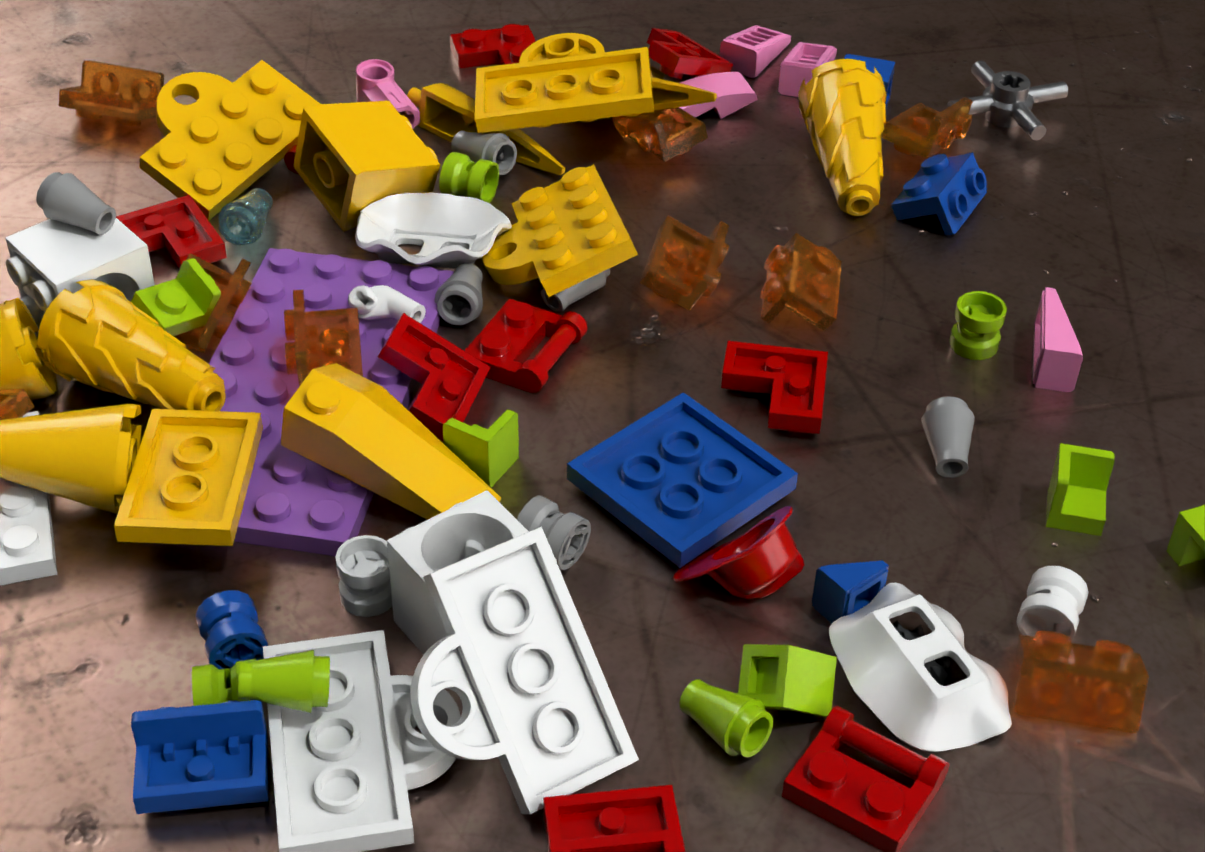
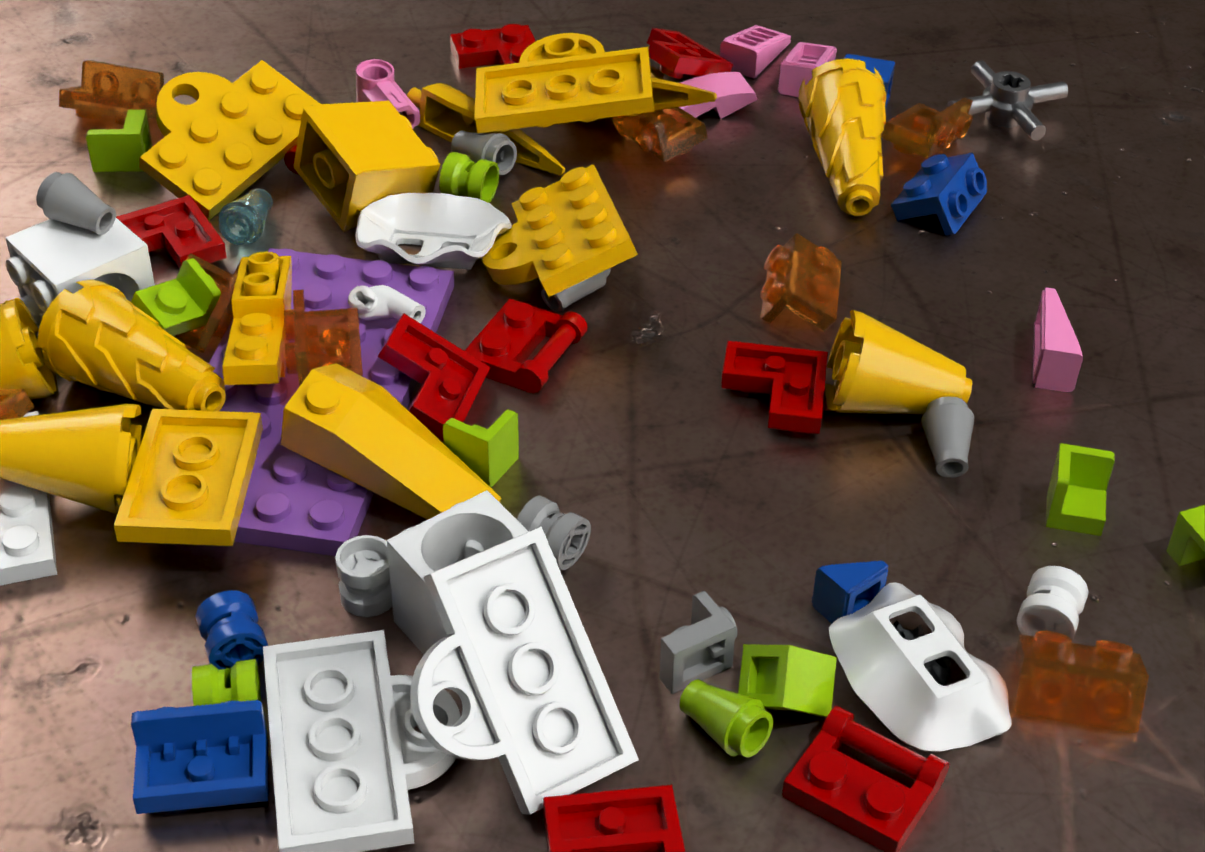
(120, 148): none -> lime panel
(258, 328): none -> yellow slope
(287, 680): lime cone -> none
(460, 296): light grey cone -> none
(681, 478): blue plate -> none
(685, 262): clear orange bracket -> none
(700, 648): none -> light grey bracket
(753, 562): red piece -> none
(887, 371): none -> yellow cone
(977, 325): lime wheel -> none

